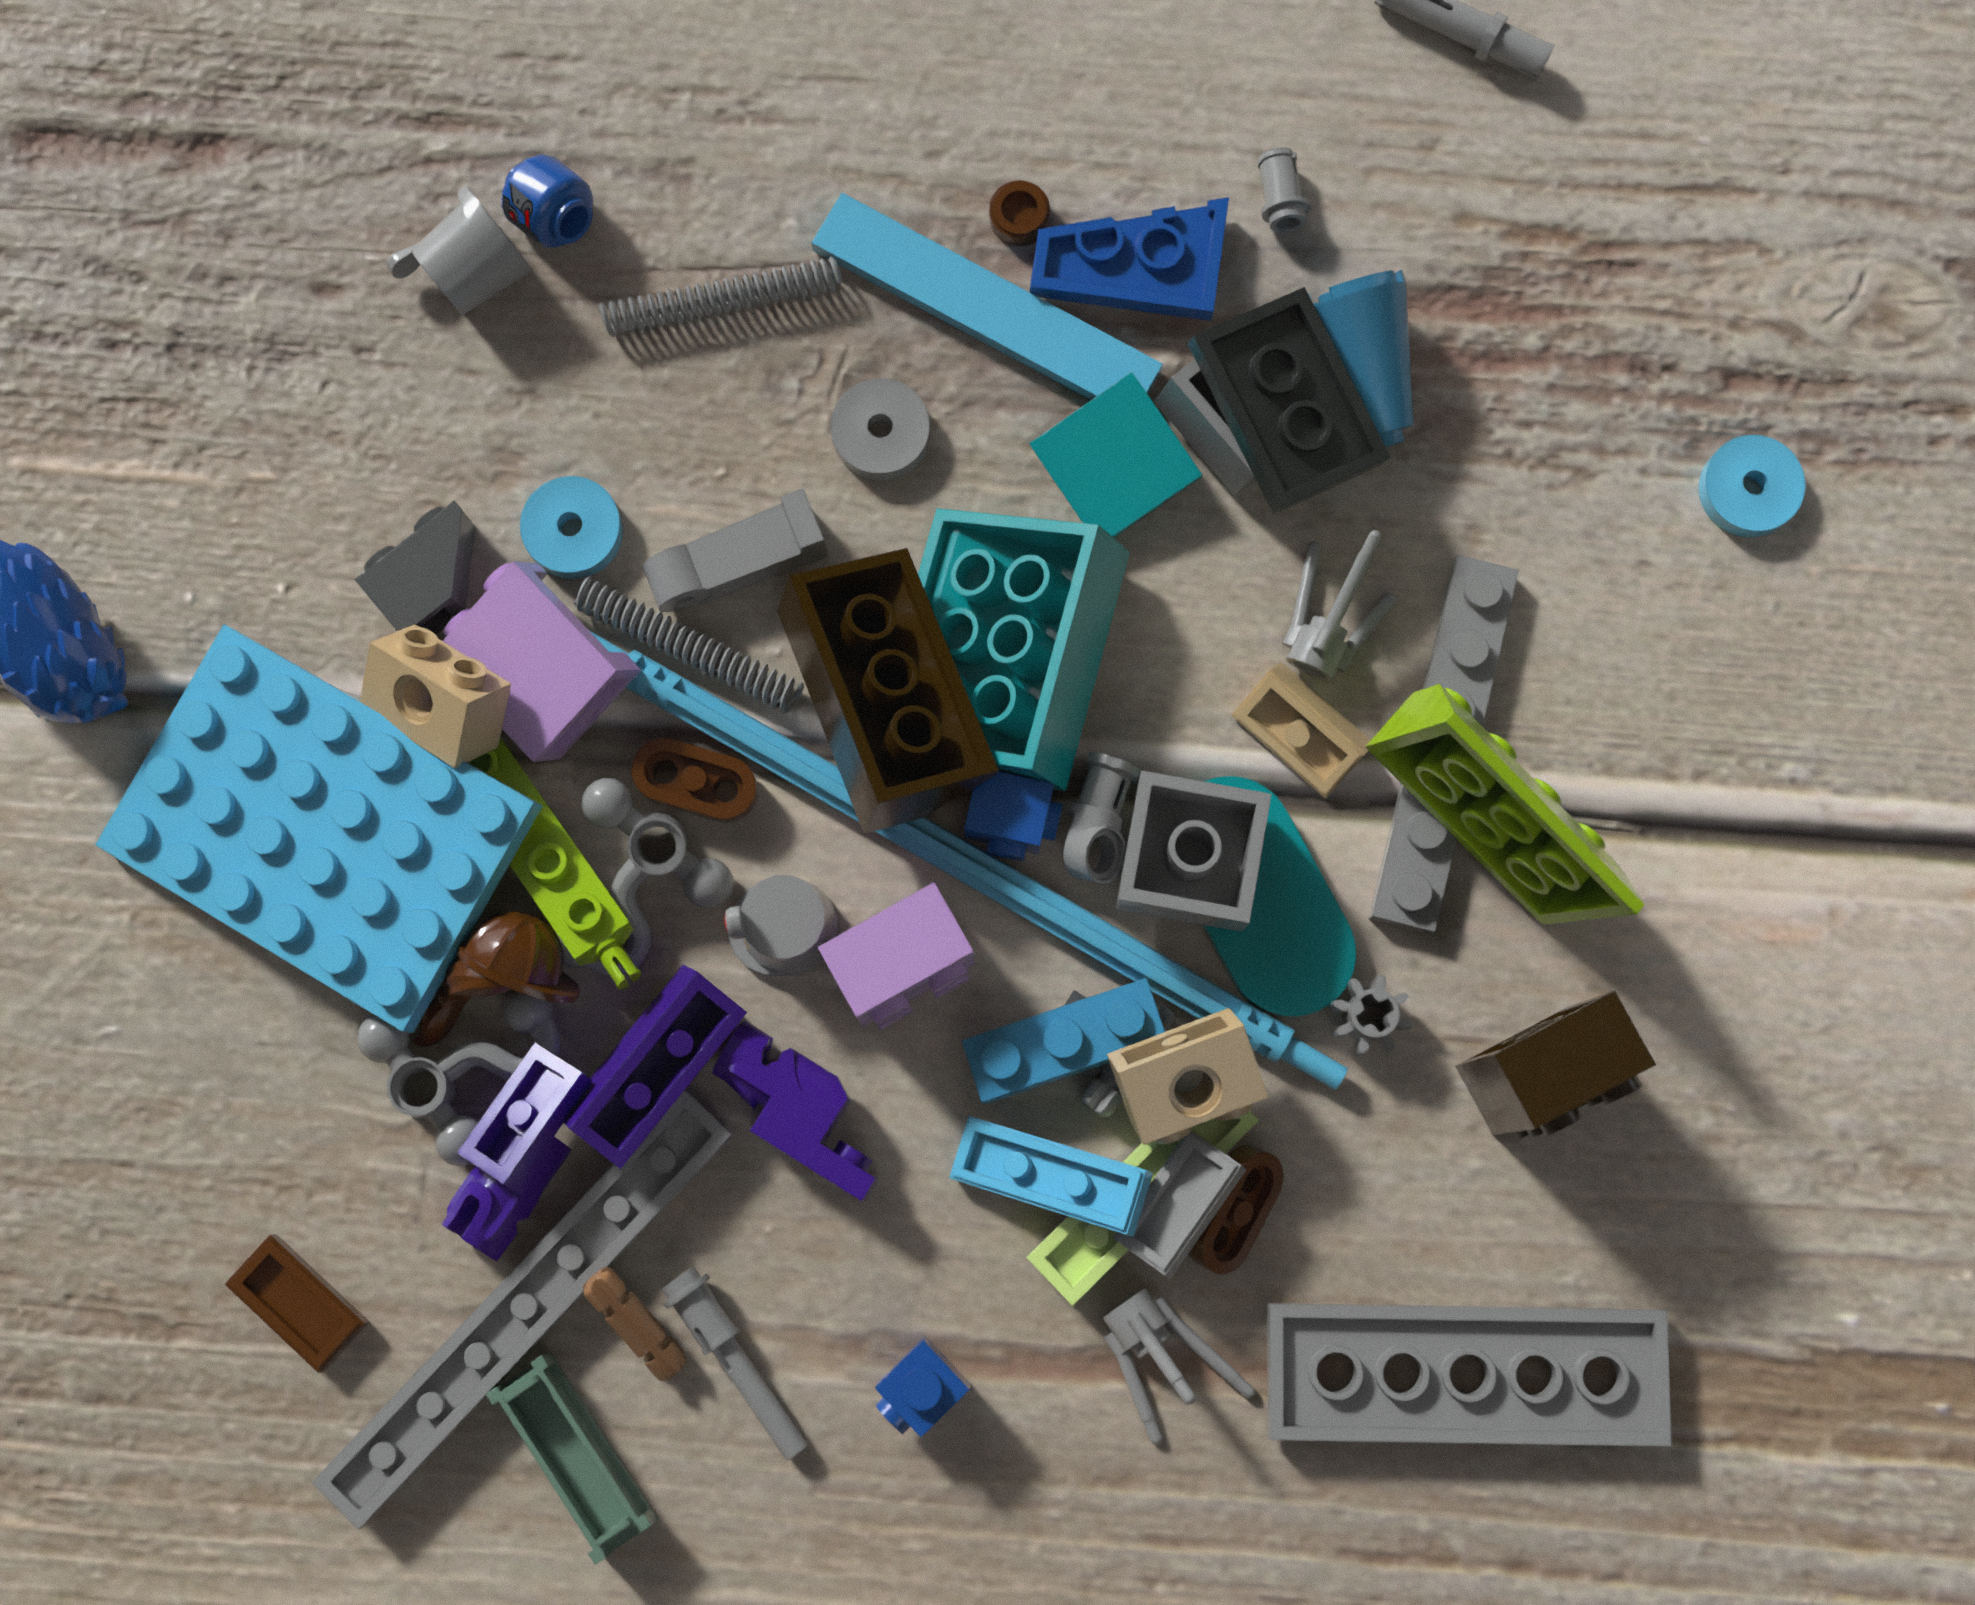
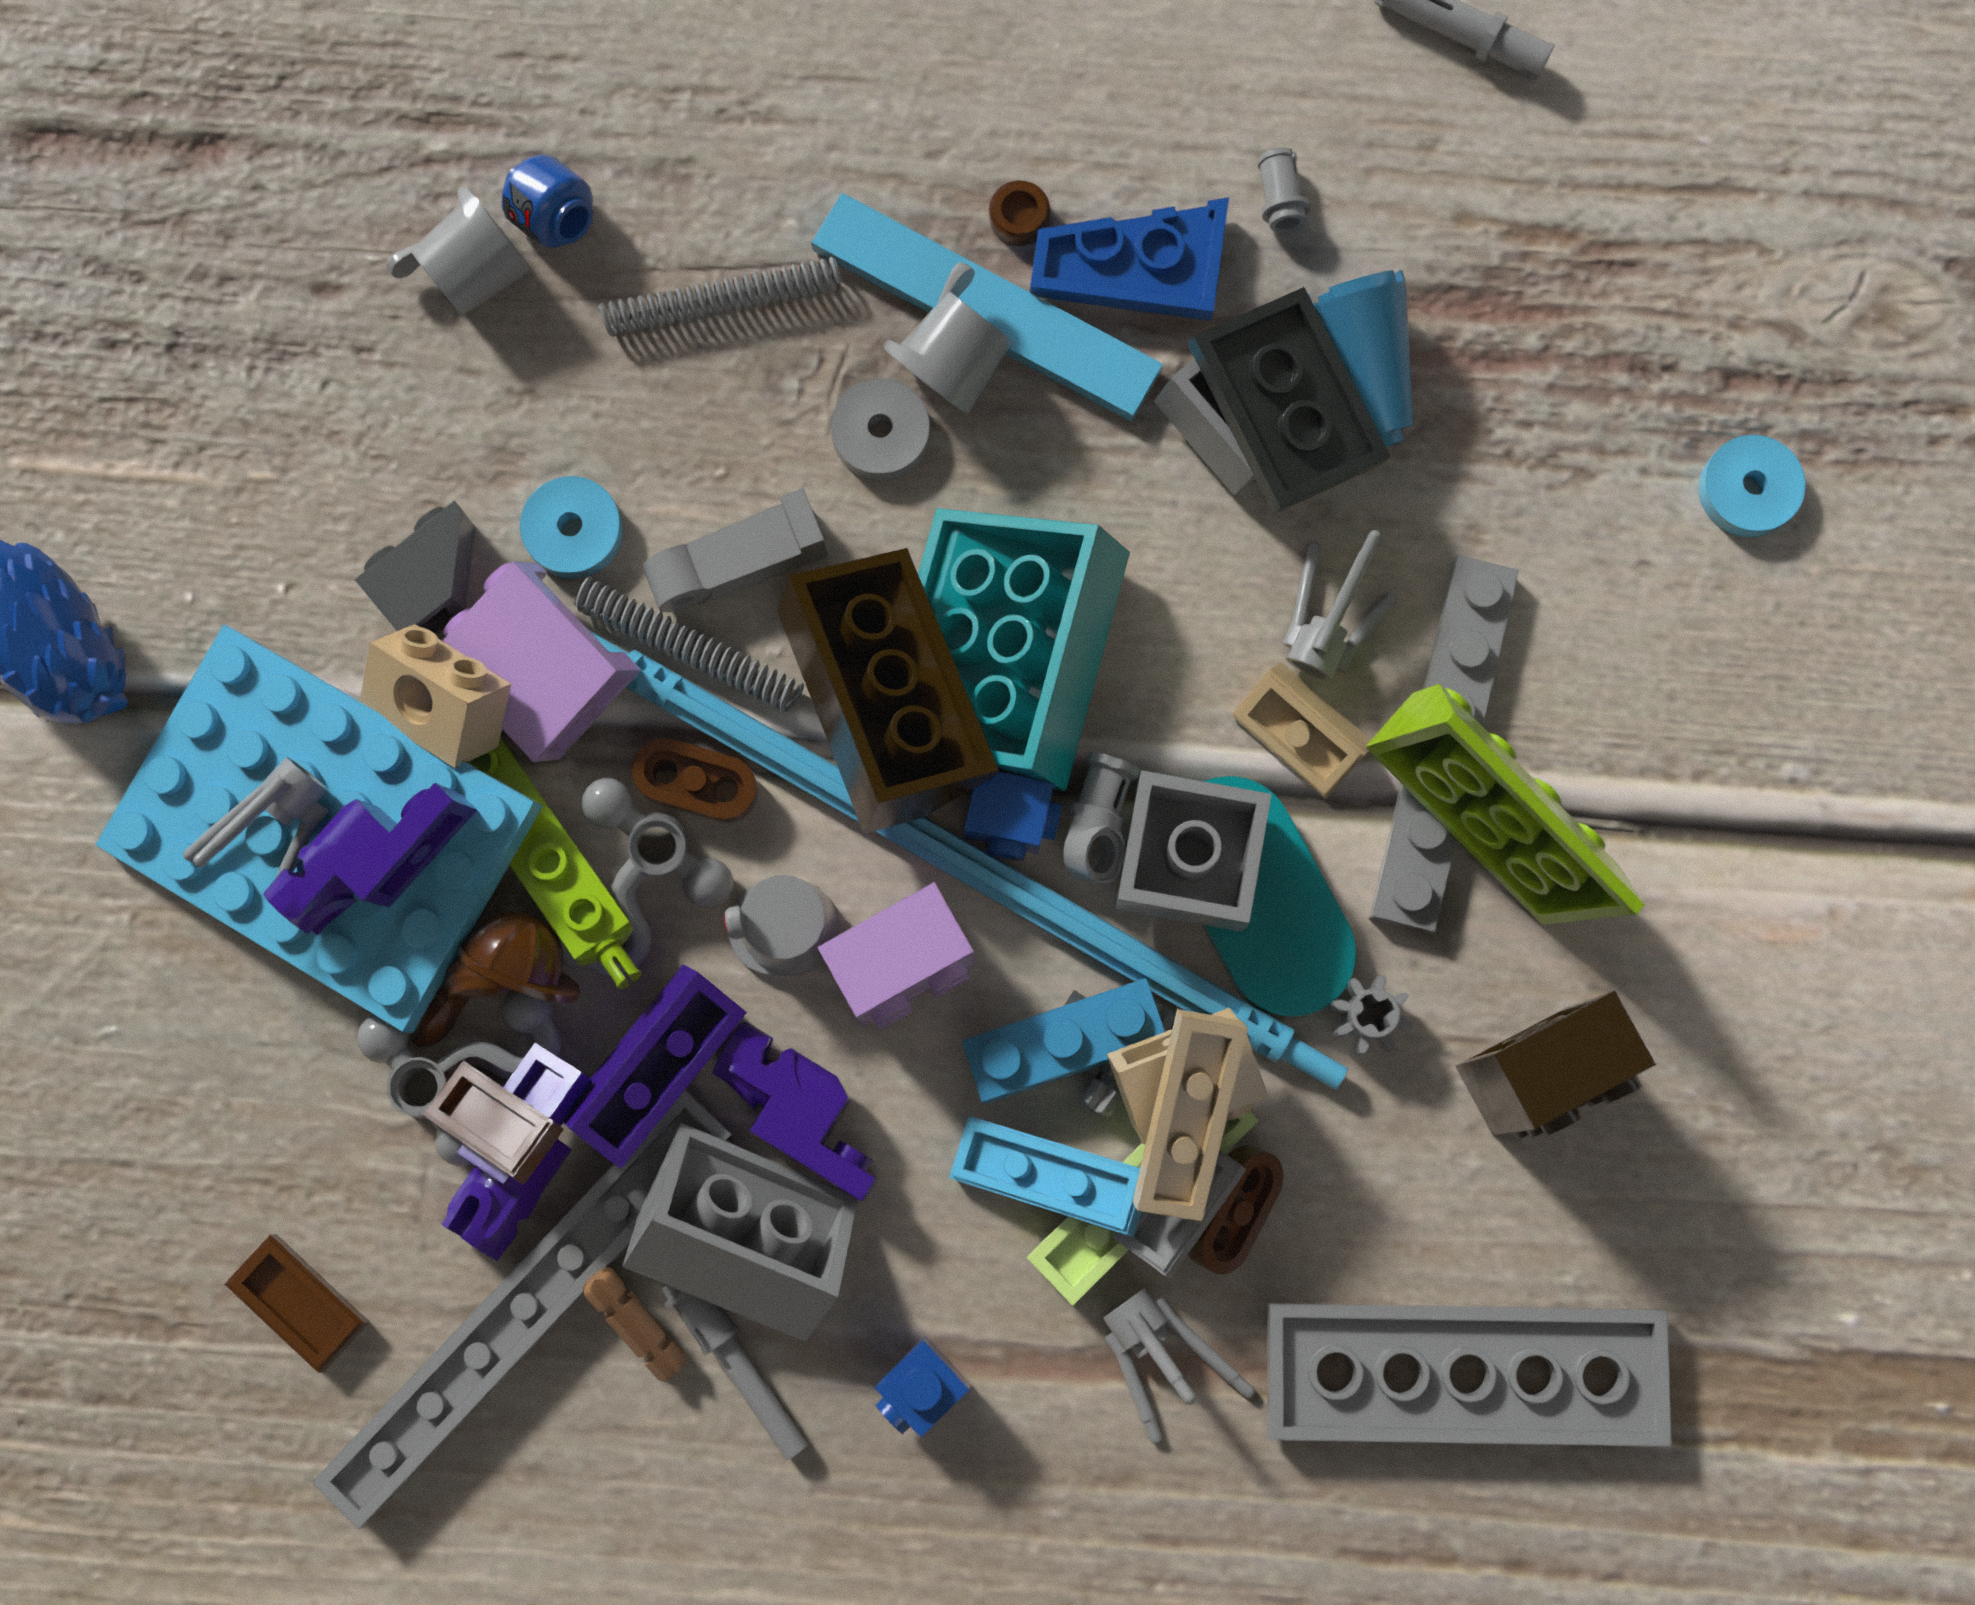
(286, 795): none -> light grey plant
(367, 856): none -> dark purple plate
(493, 1122): none -> tile
(575, 1455): sand green container -> none
(743, 1233): none -> light grey slope
(953, 345): none -> light grey hat
(1116, 458): teal tile -> none
(1189, 1115): none -> tan plate

